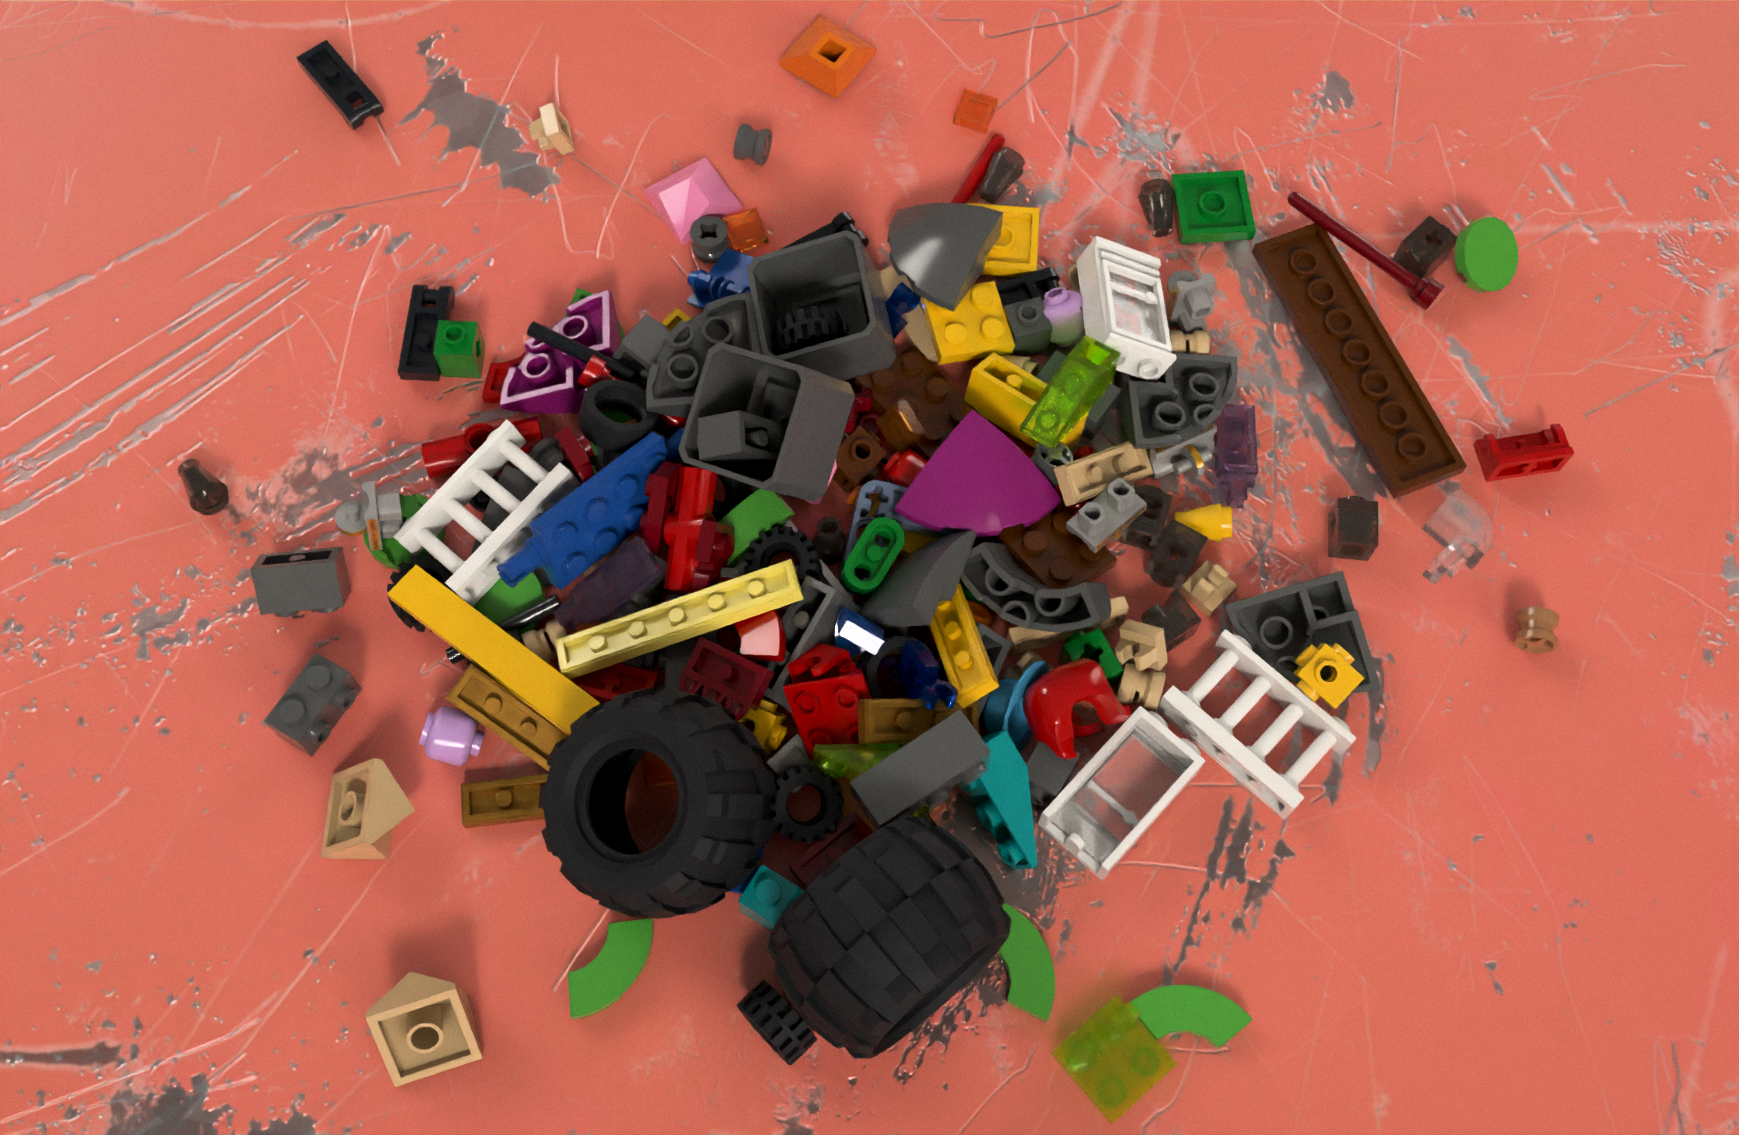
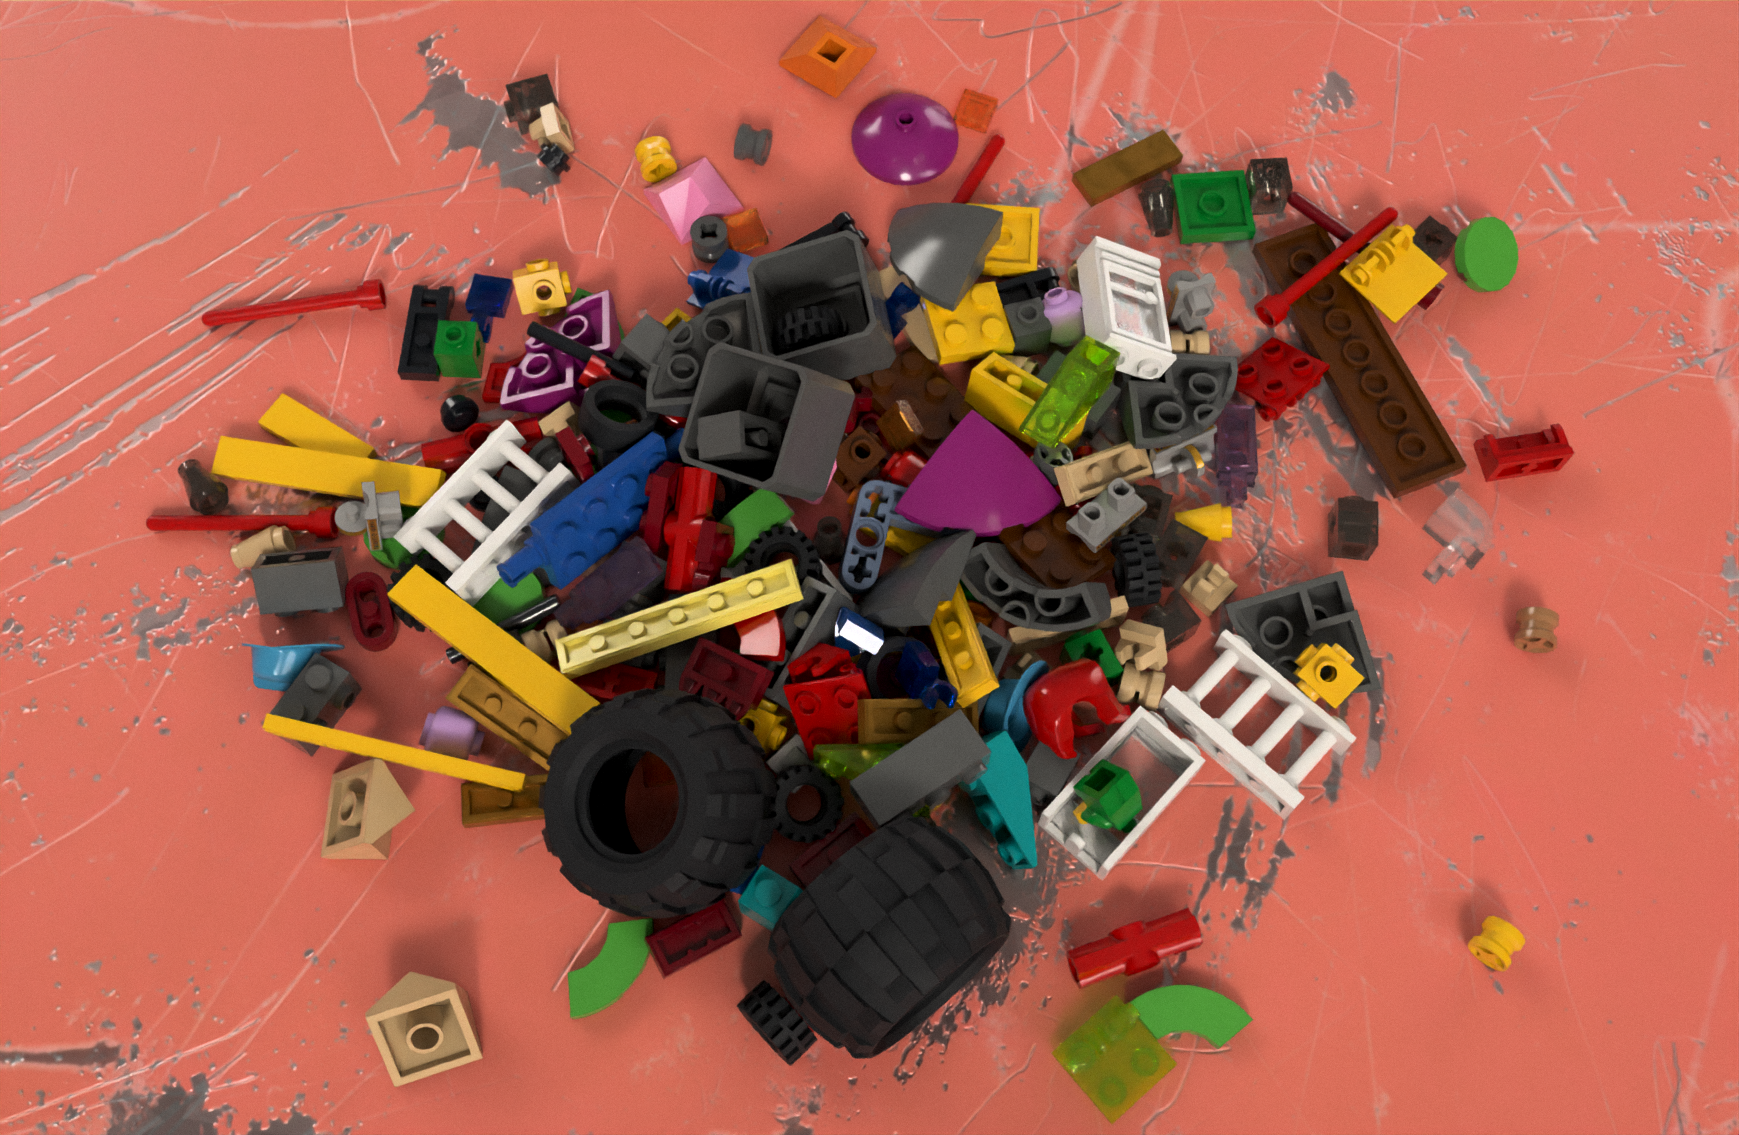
(270, 540): none -> tan cone
(279, 666): none -> dark azure piece
(309, 430): none -> yellow tile
(316, 522): none -> red piece
(323, 471): none -> yellow tile
(339, 84): black plate -> none
(369, 295): none -> red piece
(371, 614): none -> dark red plate
(394, 753): none -> yellow tile
(458, 413): none -> black plate
(488, 299): none -> clear blue plate
(526, 99): none -> clear smoke brick
(539, 300): none -> yellow brick
(554, 158): none -> black plate
(561, 418): none -> tan tile
(655, 158): none -> yellow wheel
(692, 938): none -> dark red plate
(872, 557): green plate -> none
(901, 151): none -> magenta dish
(1001, 173): clear smoke cone -> none
(1028, 967): bright green tile -> none
(1108, 798): none -> green piece
(1127, 168): none -> pearl gold tile
(1134, 948): none -> red piece
(1136, 569): none -> black tyre
(1266, 178): none -> clear smoke brick
(1274, 308): none -> red piece
(1278, 377): none -> red hinge
(1393, 272): none -> yellow hinge
(1496, 943): none -> yellow wheel

